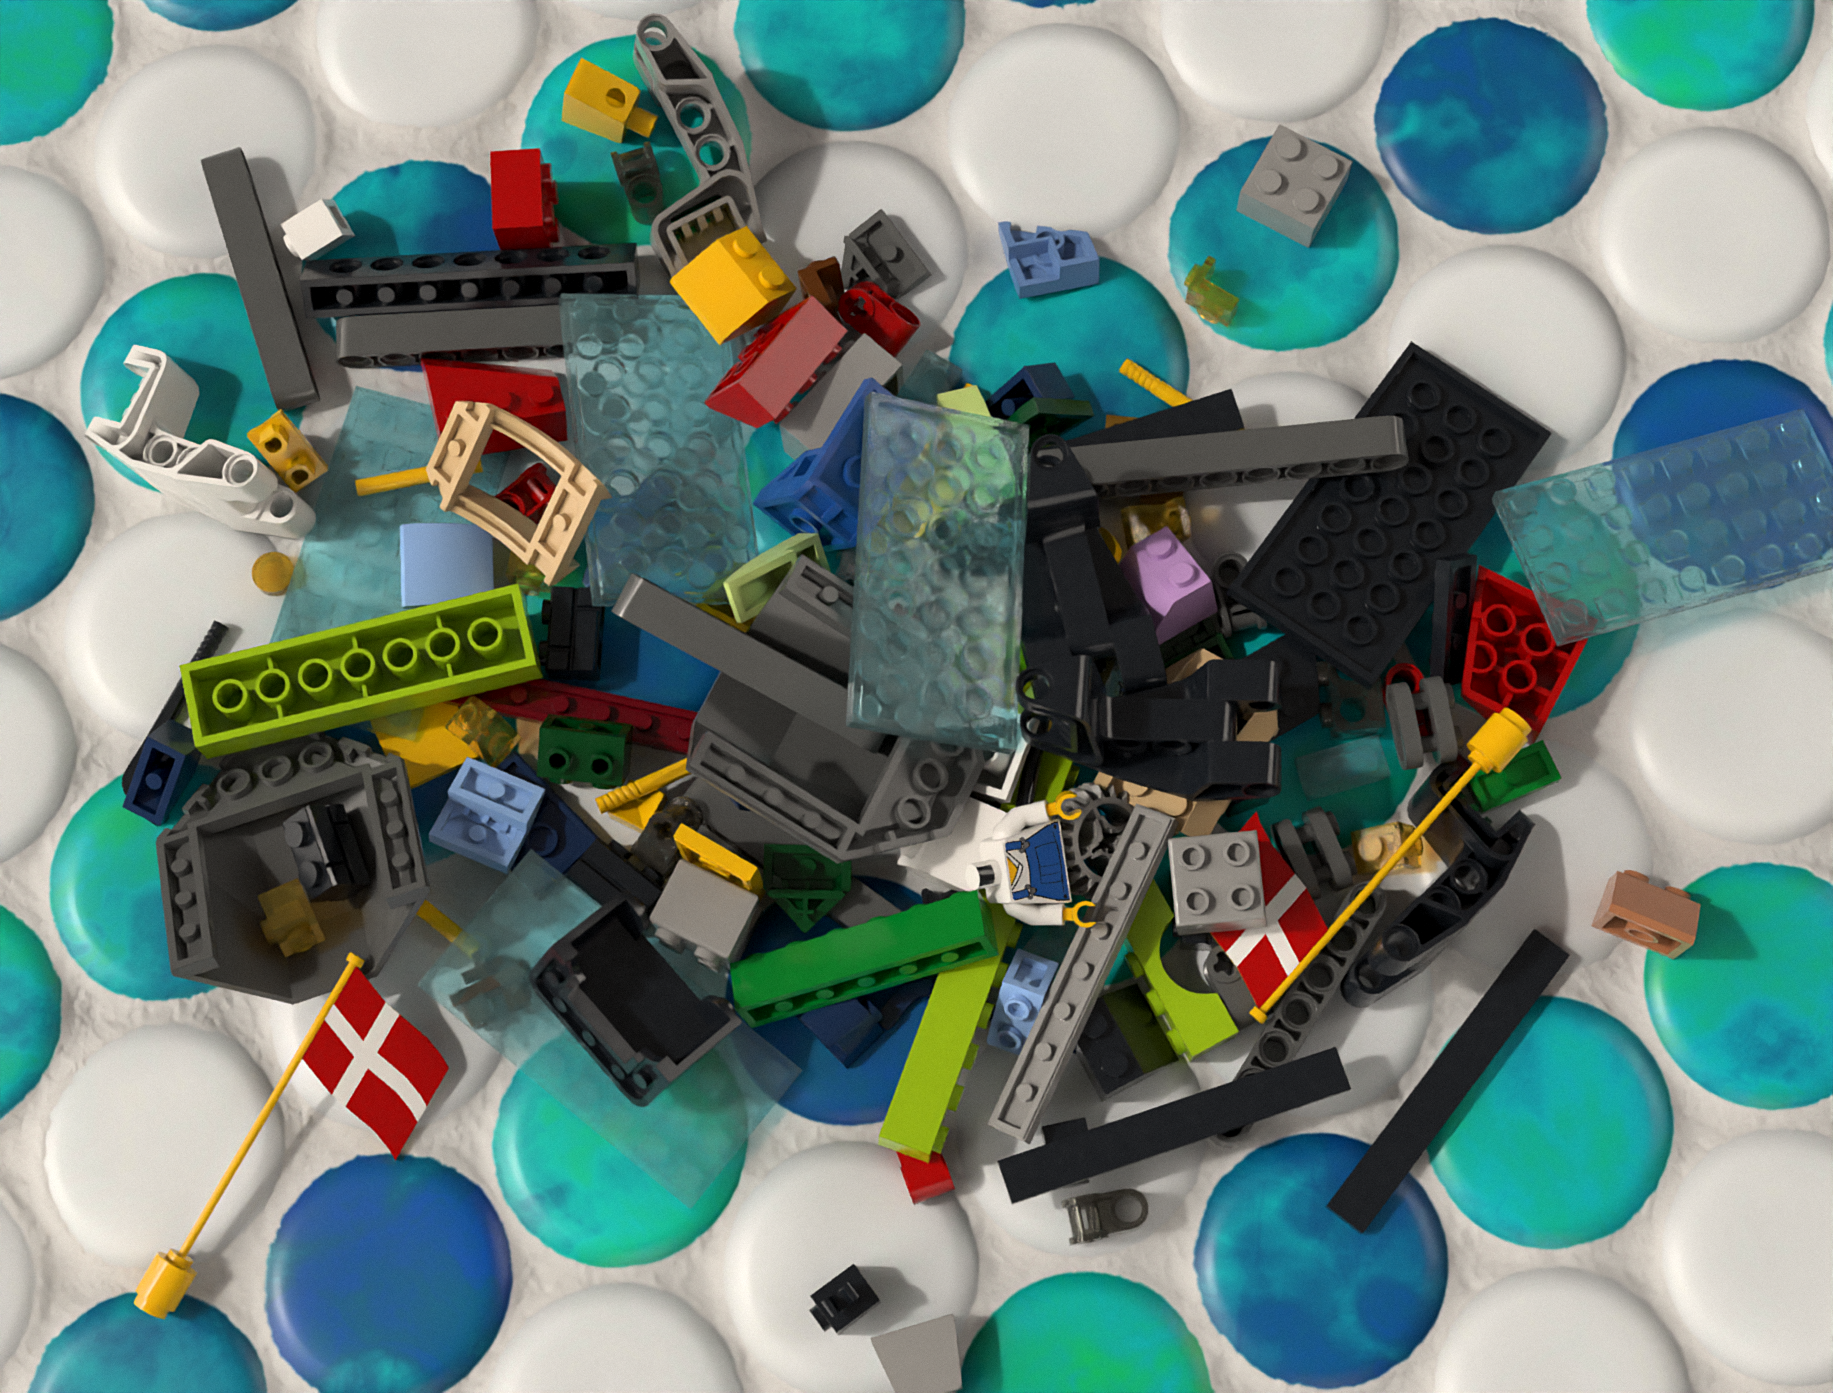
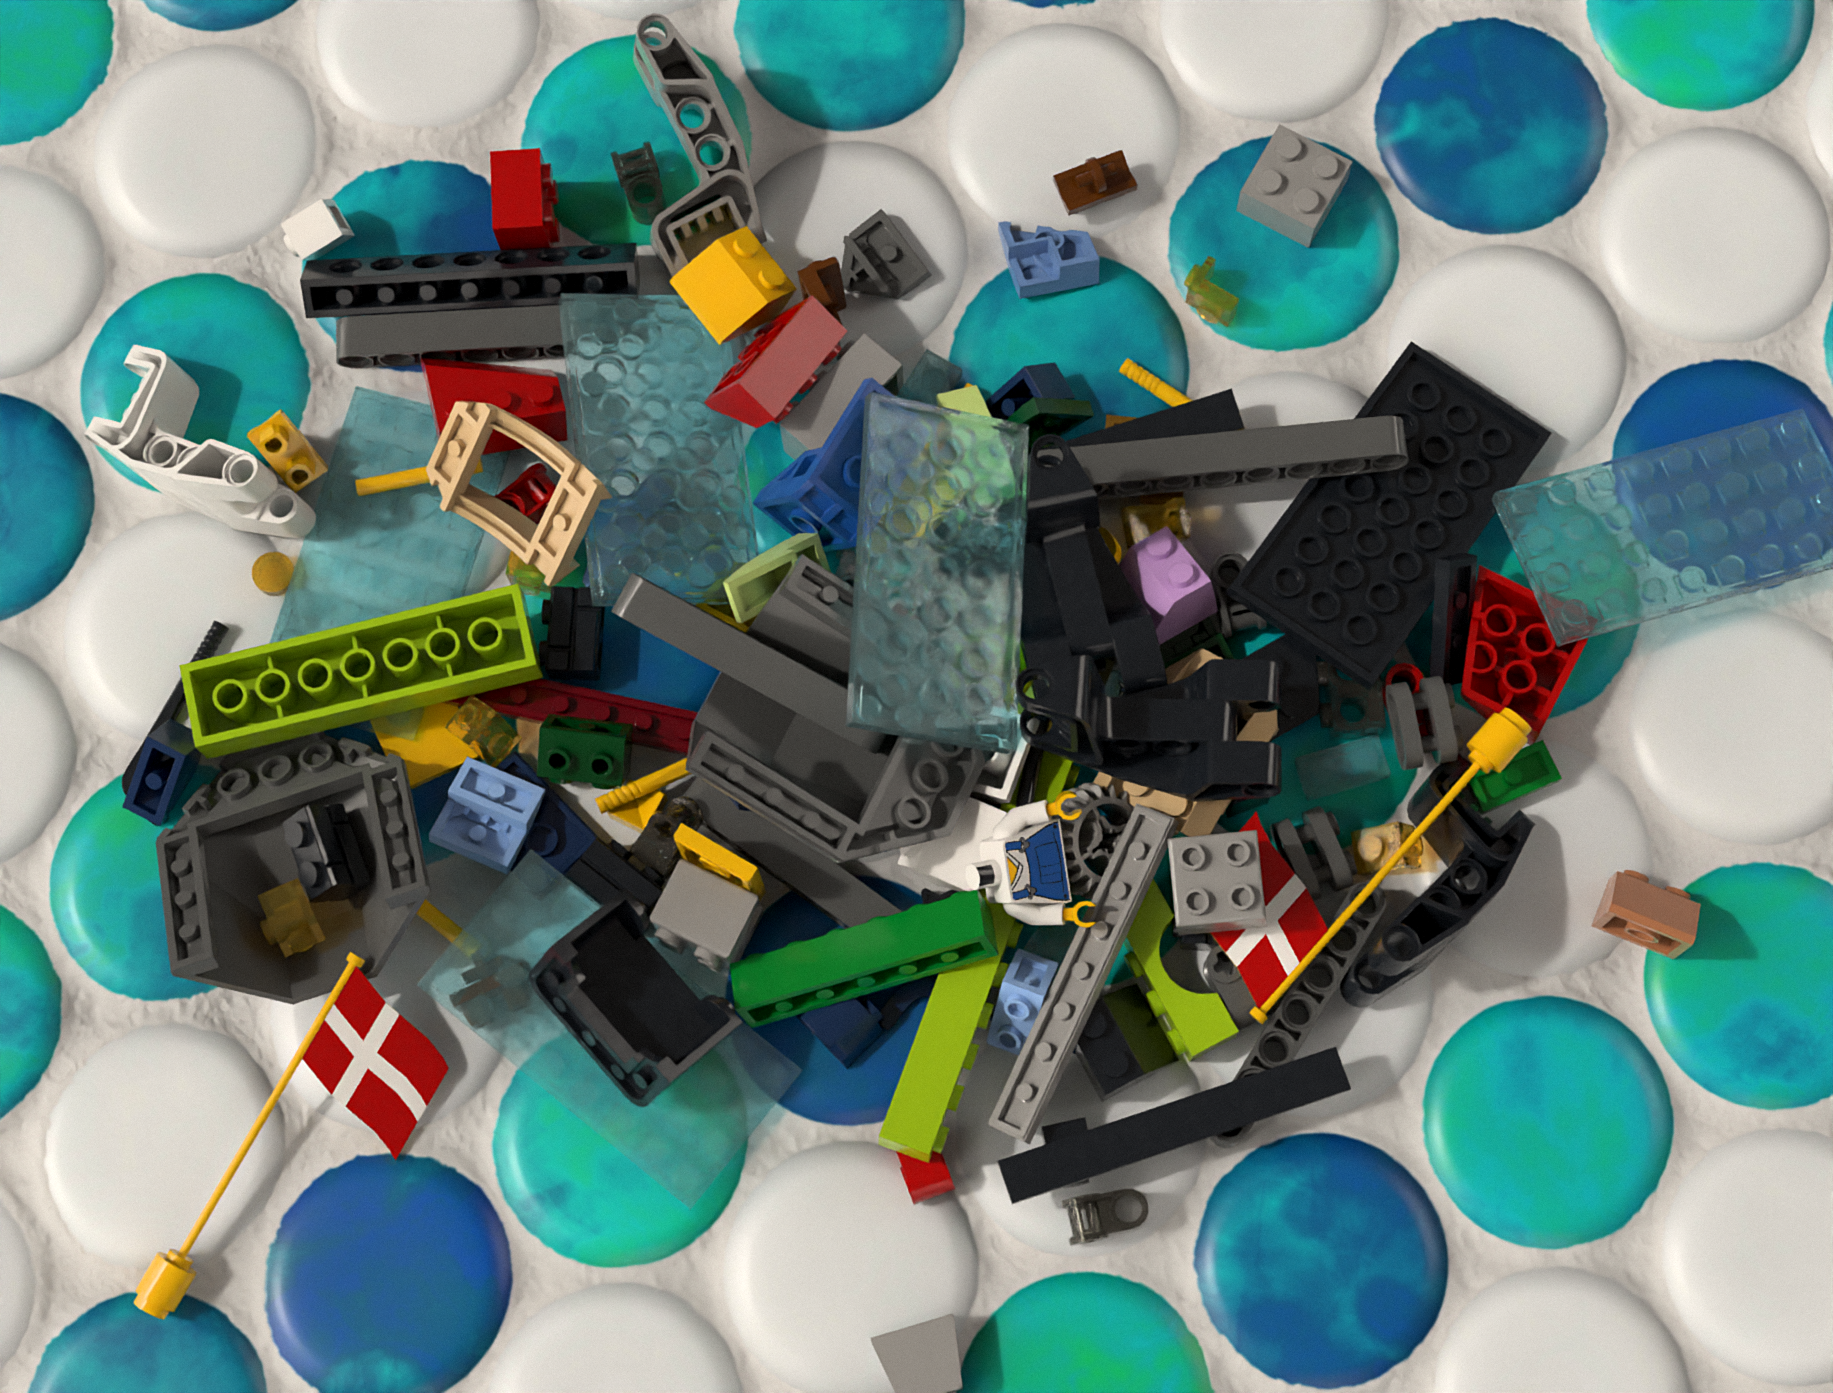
(260, 280): dark grey beam -> none
(444, 562): light blue slope -> none
(605, 104): yellow torso -> none
(804, 881): dark green slope -> none
(843, 1300): black brick -> none
(882, 319): red piece -> none
(1094, 182): none -> reddish brown hips
(1447, 1081): black tile -> none

